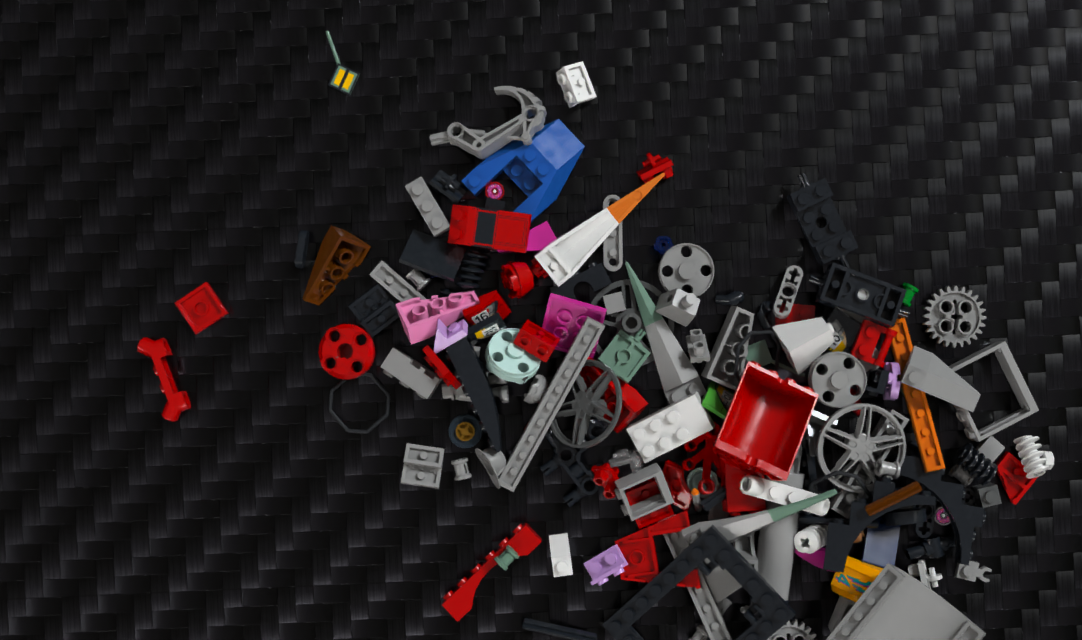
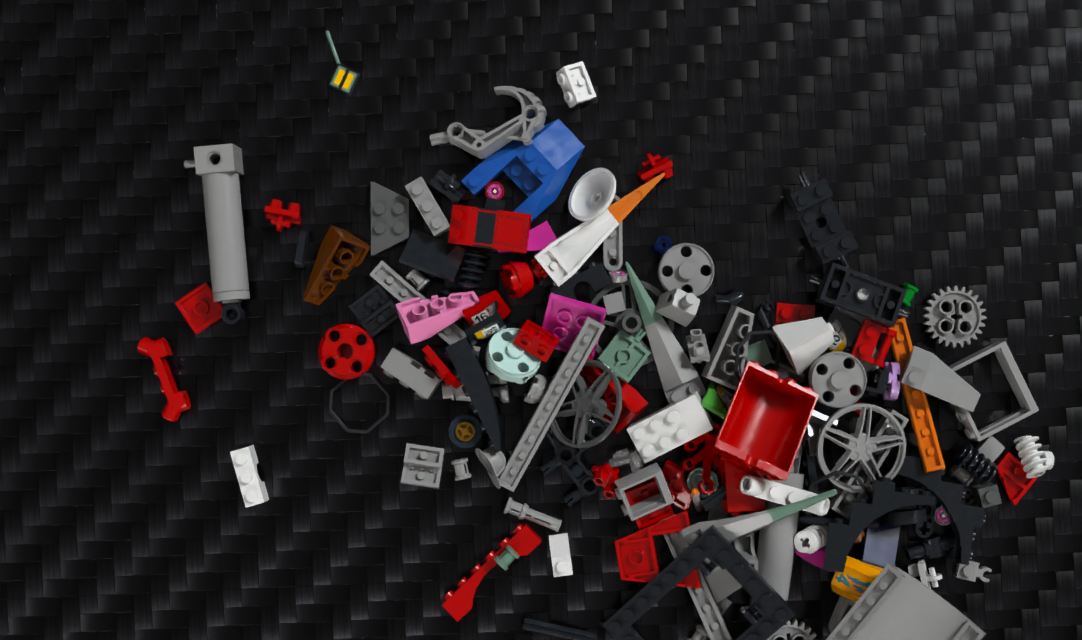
(224, 224): none -> light grey piece
(251, 486): none -> white arch
(283, 217): none -> red hips
(388, 218): none -> dark grey wing
(447, 336): lavender slope -> none
(522, 511): none -> light grey pin
(592, 194): none -> white dish
(605, 564): lavender bracket -> none
(618, 276): none -> light grey tile
(787, 284): light grey beam -> none
(887, 468): light grey bush -> none
(893, 498): reddish brown axle -> none

